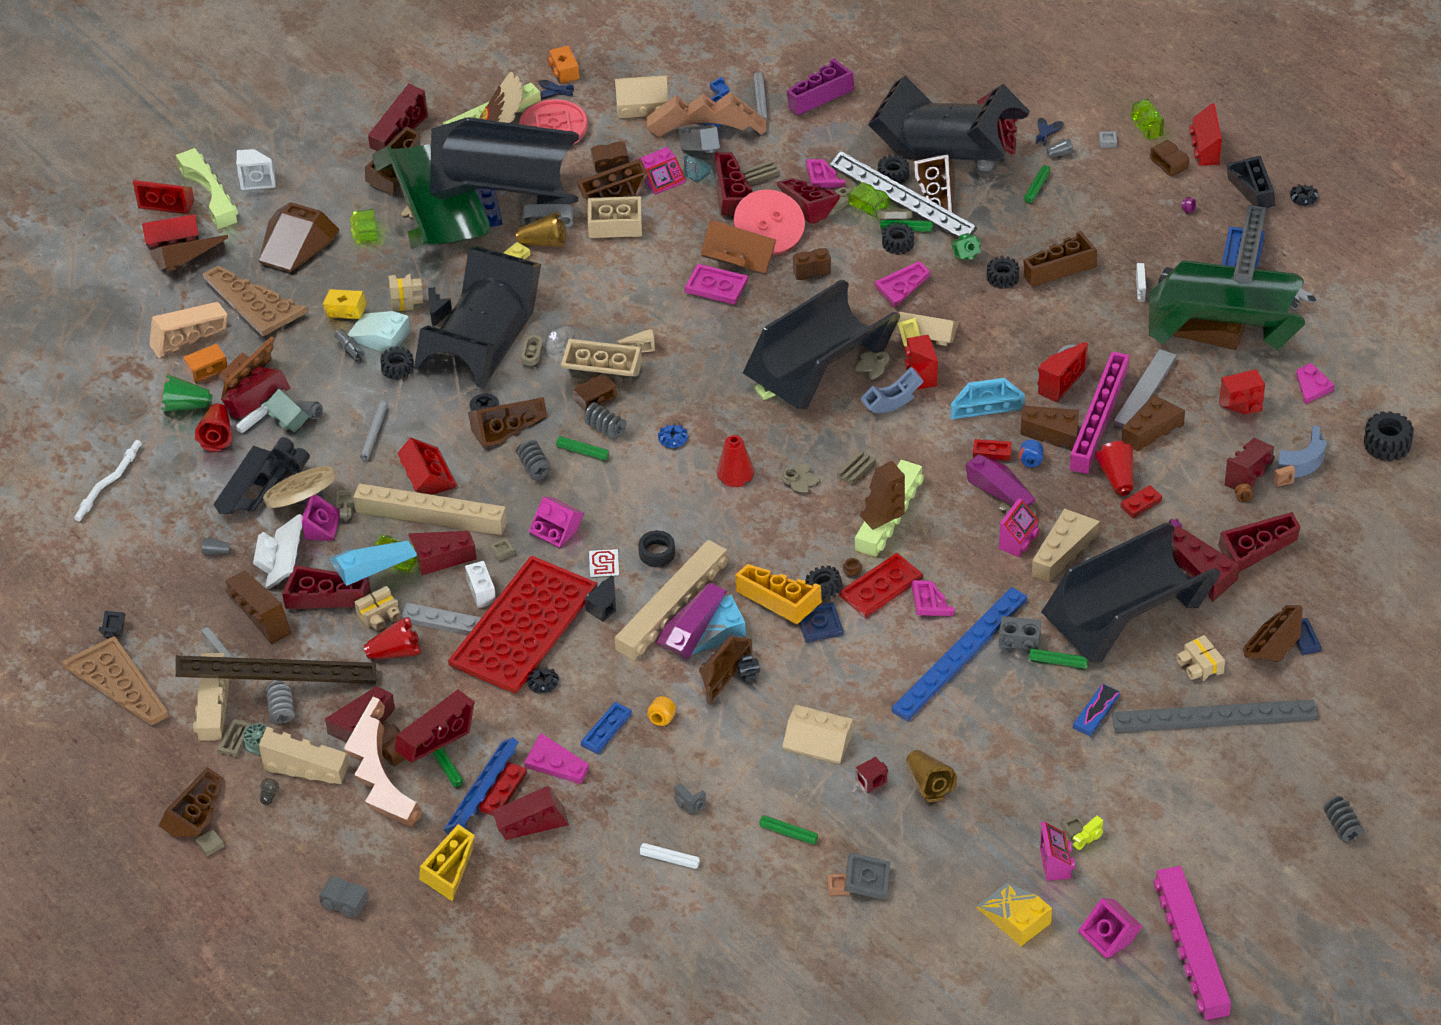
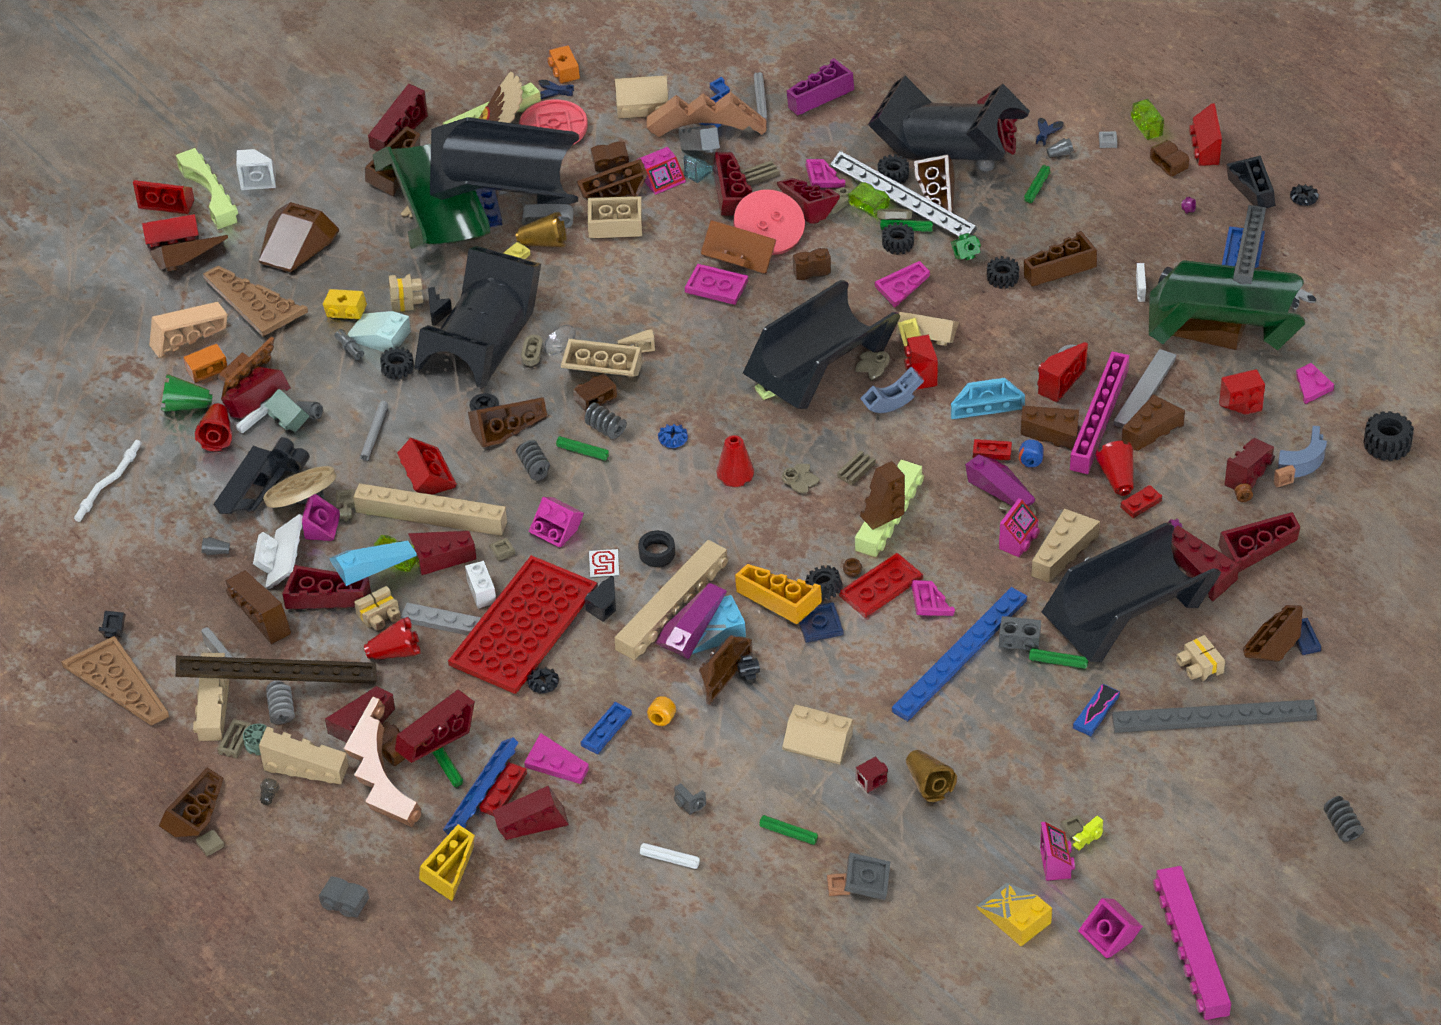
(364, 226): clear neon green brick -> none

